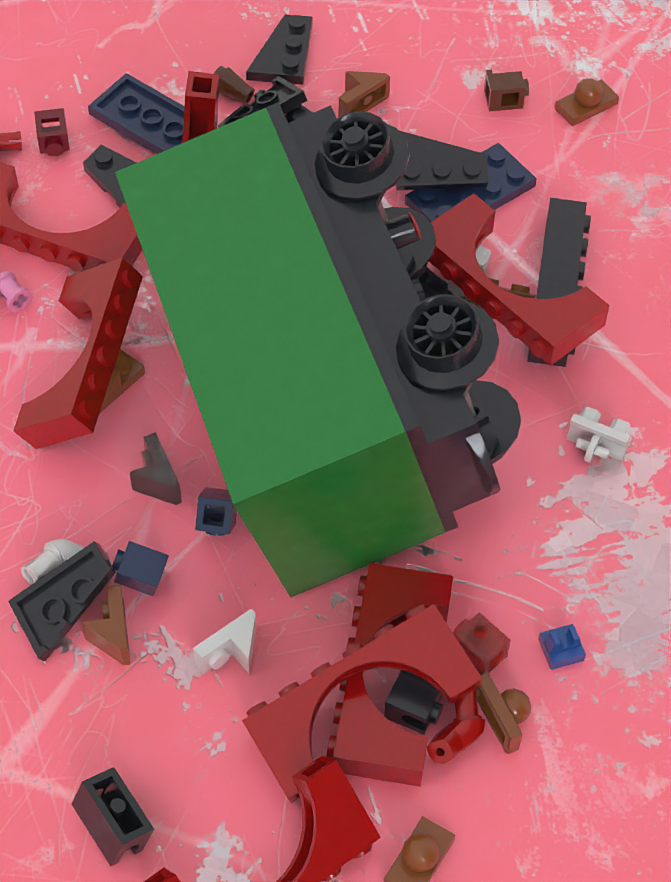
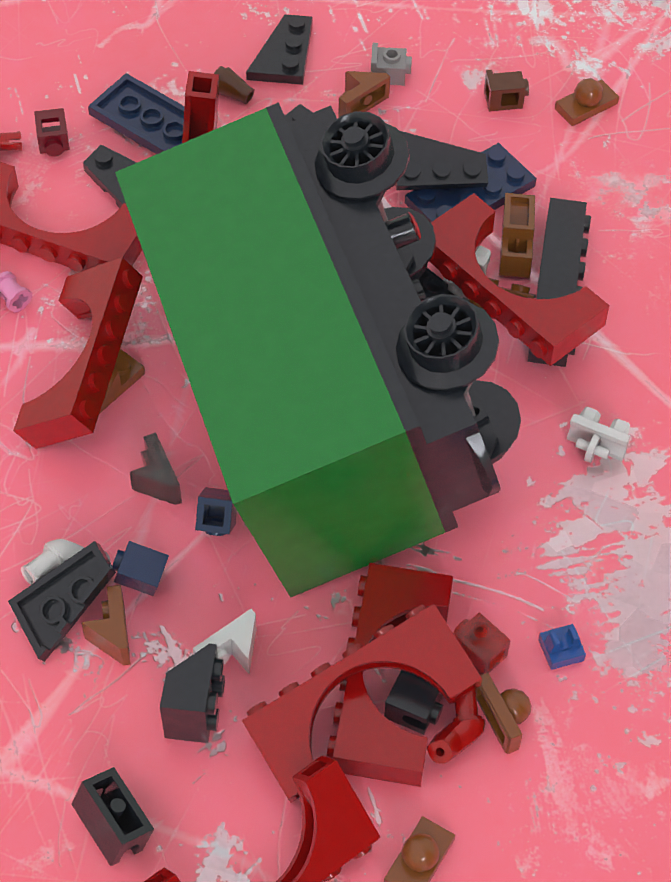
(192, 696): none -> black slope
(282, 91): black wing -> none
(391, 61): none -> light grey brick
(517, 235): none -> dark orange slope

